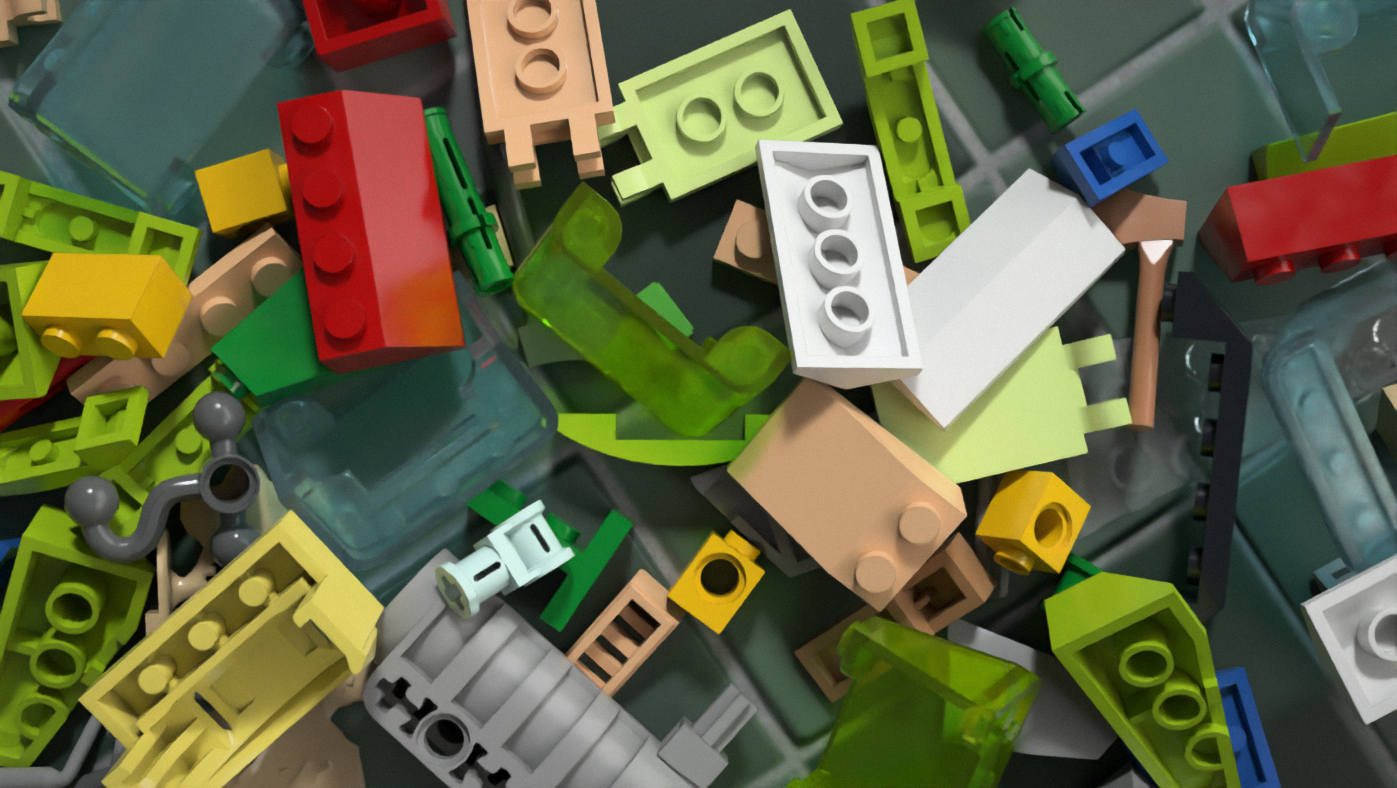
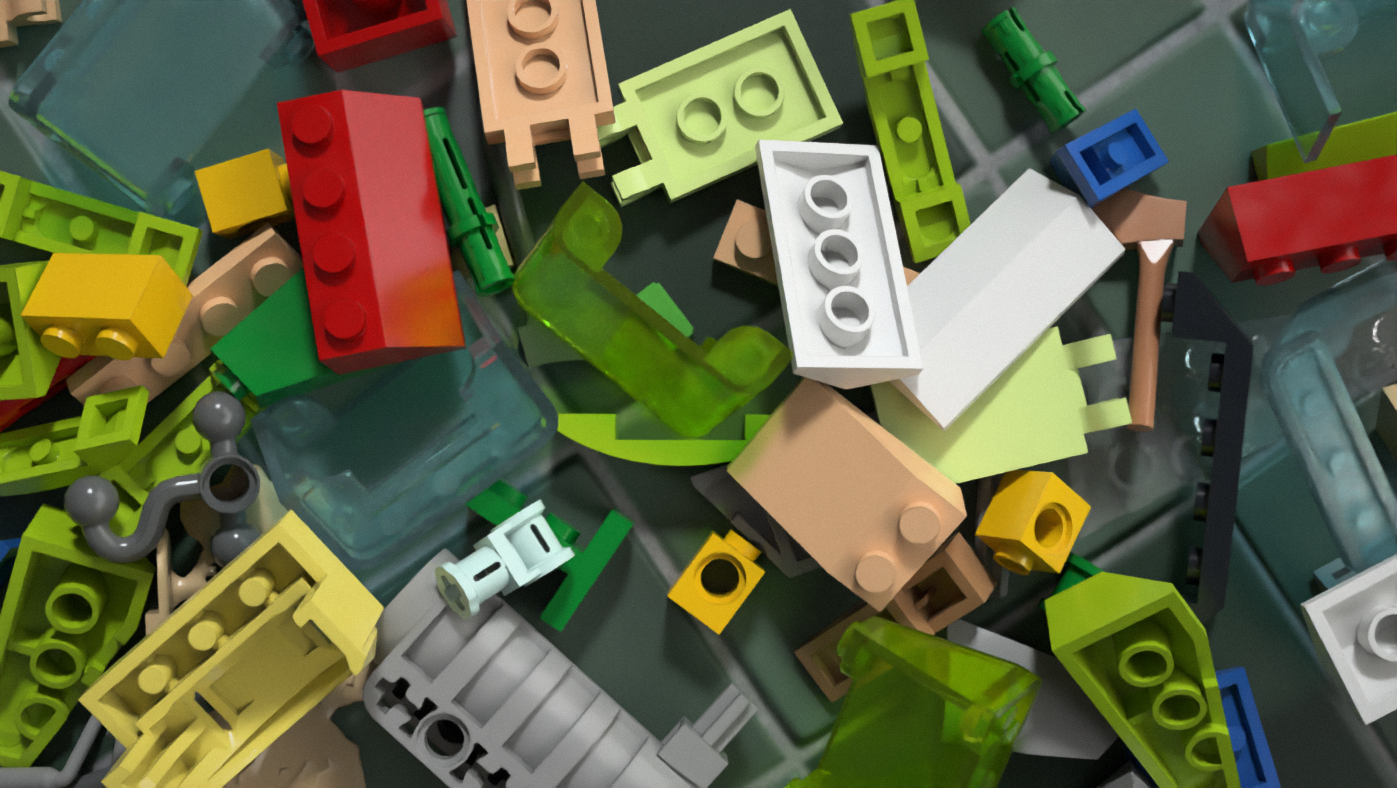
(654, 600): light nougat slope -> none

